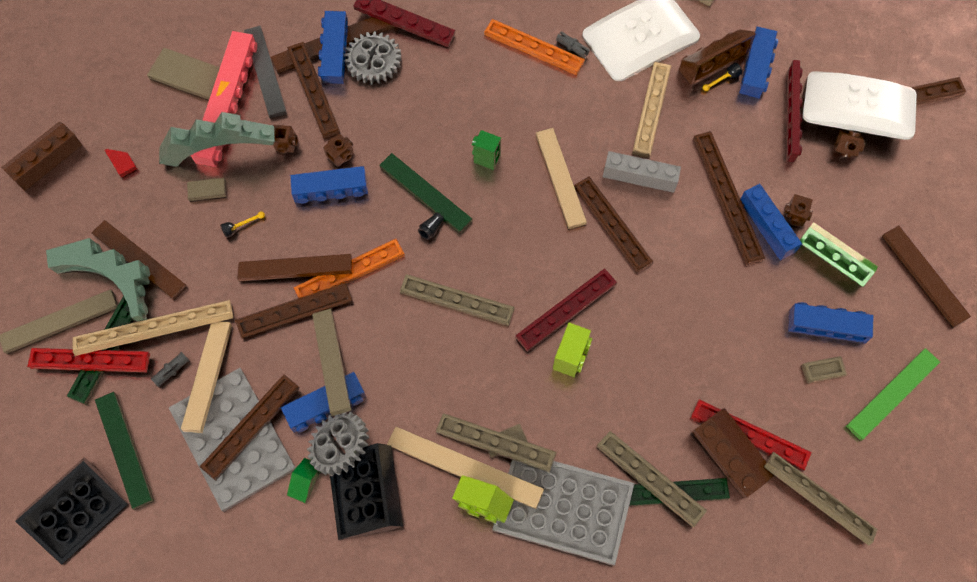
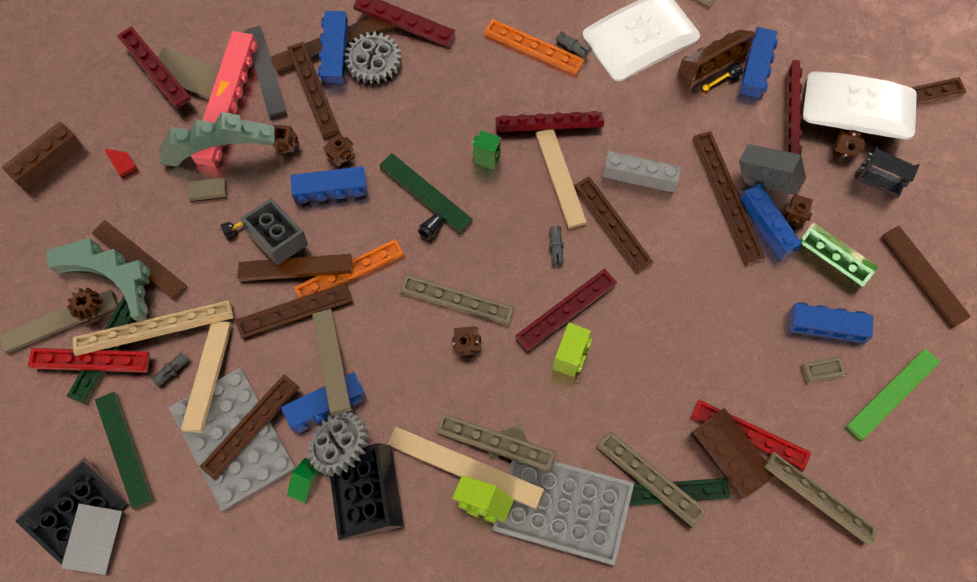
(82, 311): none -> reddish brown gear
(91, 539): none -> light grey tile
(154, 67): none -> dark red plate
(274, 231): none -> dark grey brick
(466, 340): none -> reddish brown brick
(549, 121): none -> dark red plate
(556, 245): none -> dark grey pin
(651, 110): tan tile -> none
(772, 169): none -> dark grey brick
(887, 172): none -> black window

